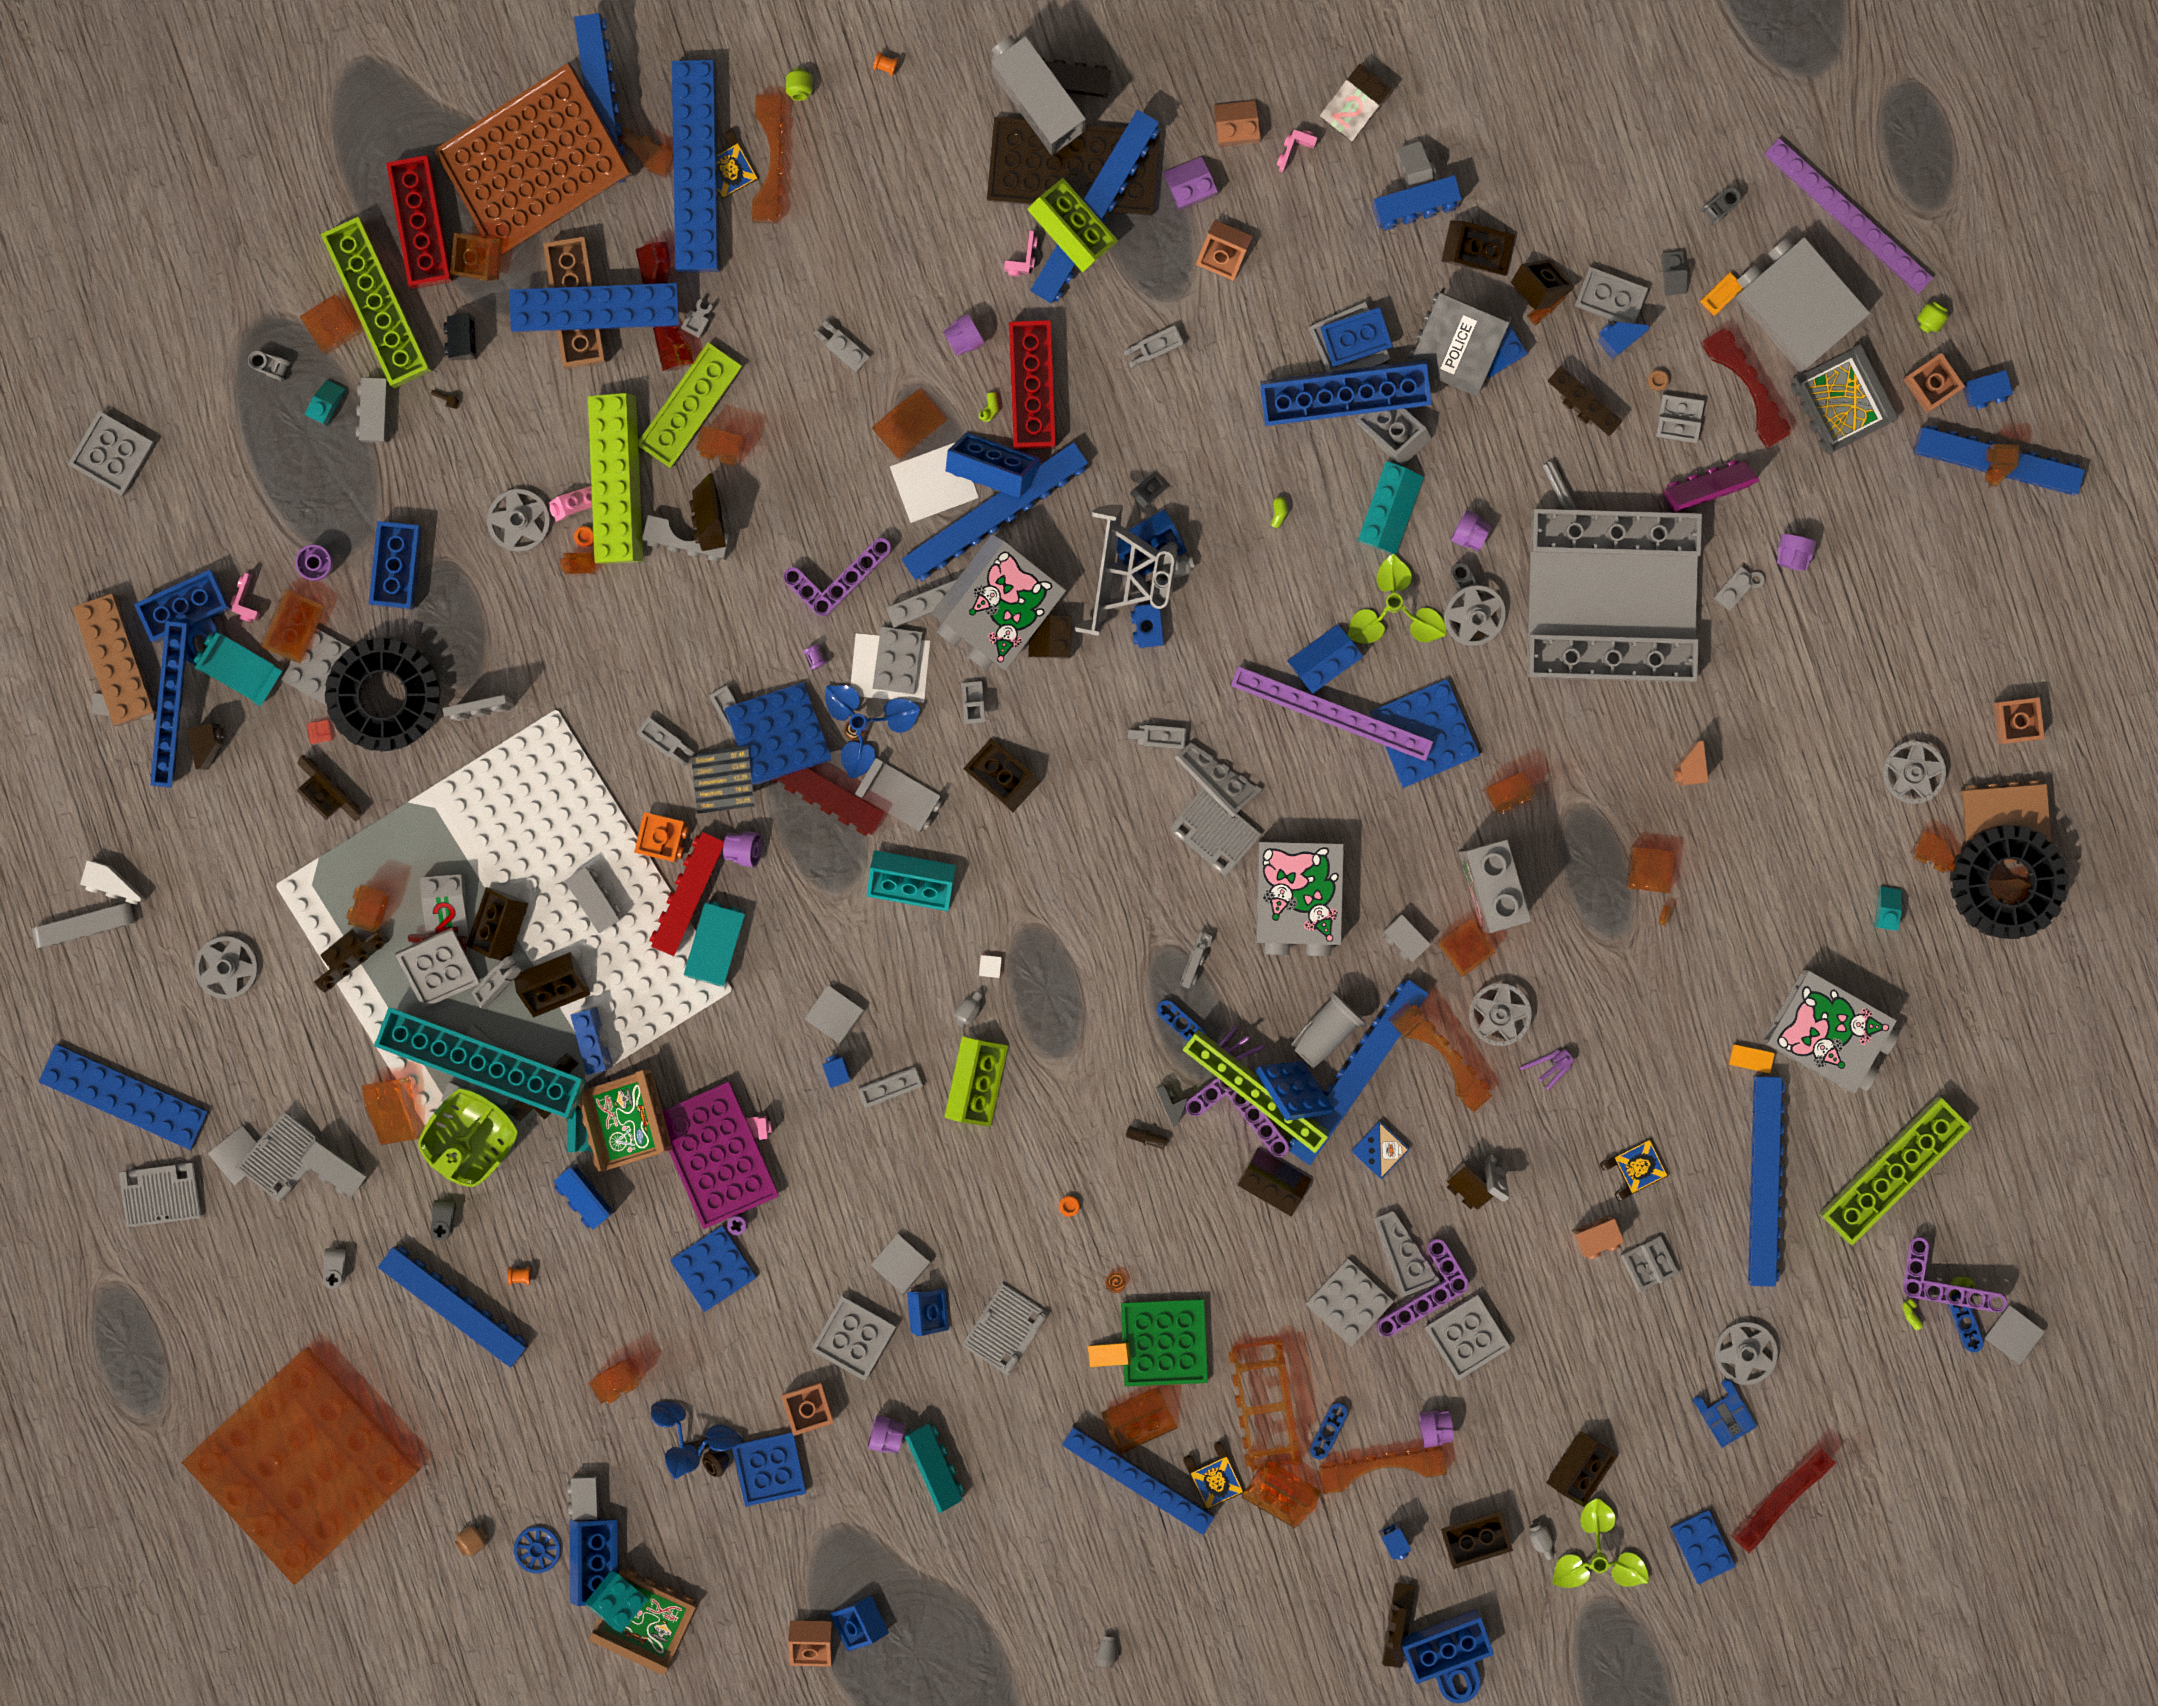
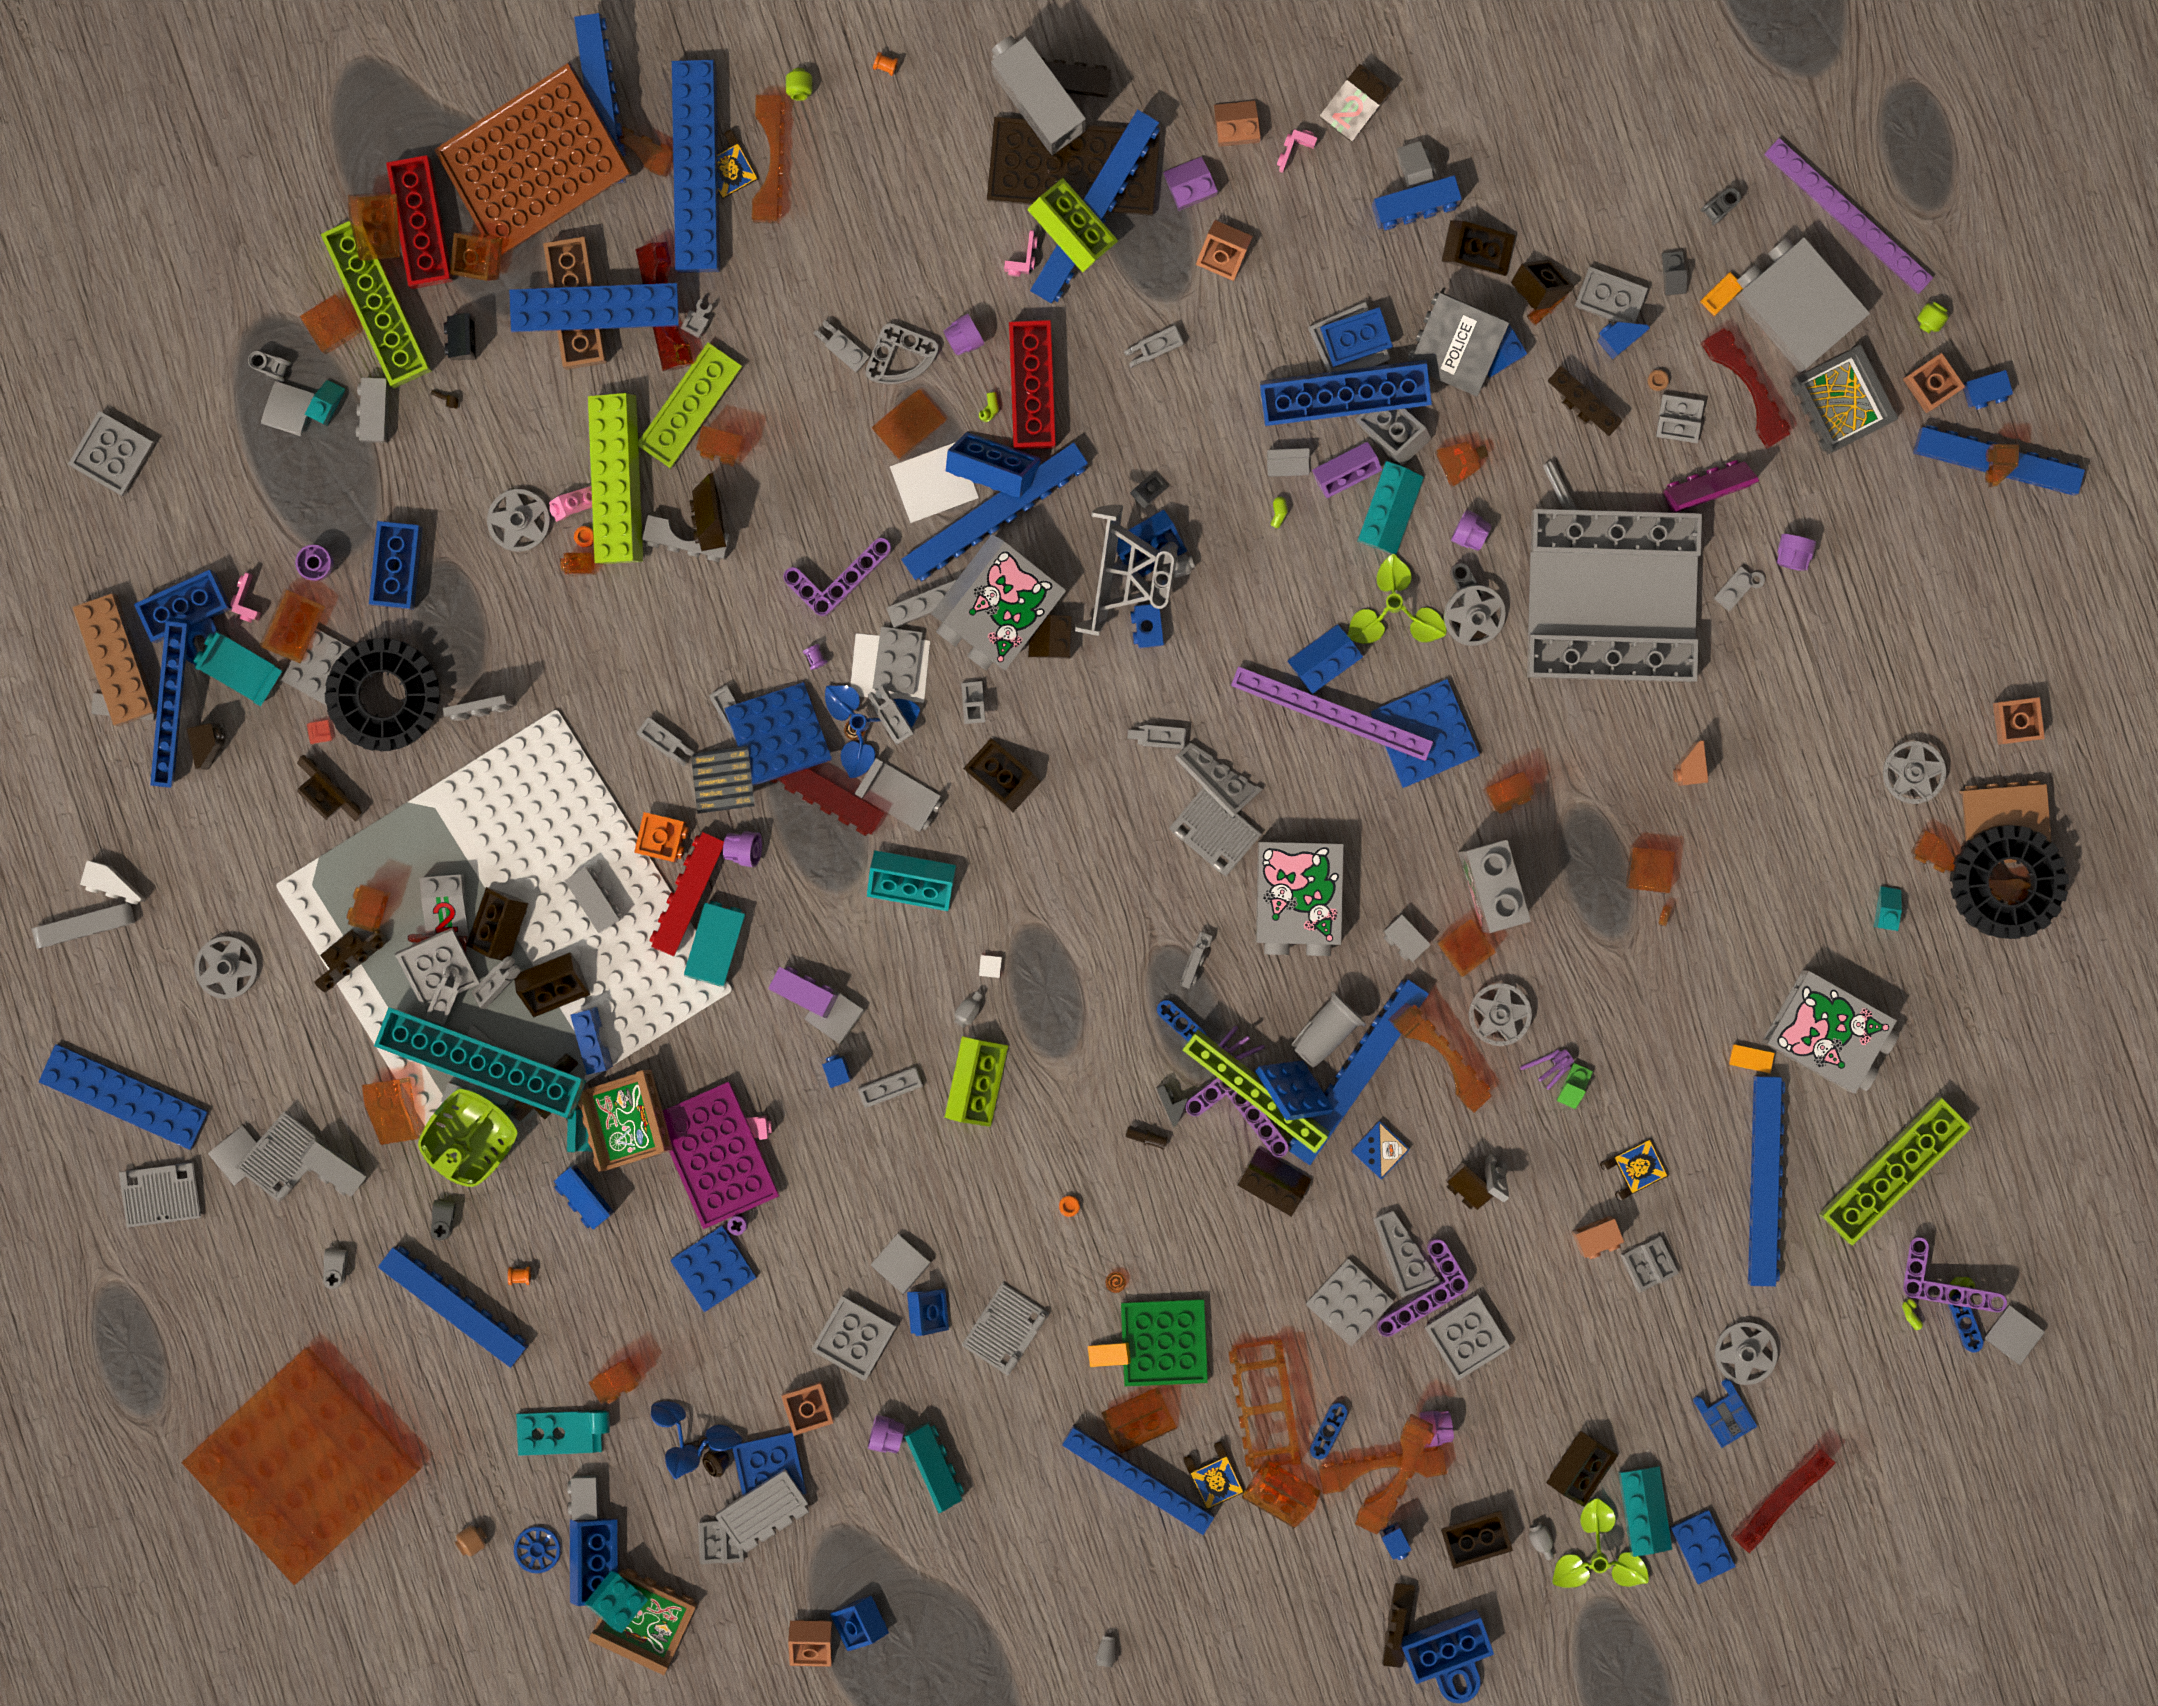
(287, 408): none -> light grey slope
(374, 225): none -> clear orange slope
(443, 999): none -> light grey hinge
(581, 1429): none -> teal hinge
(716, 1544): none -> light grey slope
(762, 1509): none -> light grey hinge
(803, 991): none -> medium lavender brick
(890, 344): none -> light grey beam
(891, 716): none -> light grey hinge
(1288, 462): none -> light grey panel
(1347, 470): none -> medium lavender brick
(1376, 1508): none -> clear orange arch
(1460, 461): none -> clear orange torso
(1574, 1086): none -> bright green slope
(1645, 1511): none -> teal slope

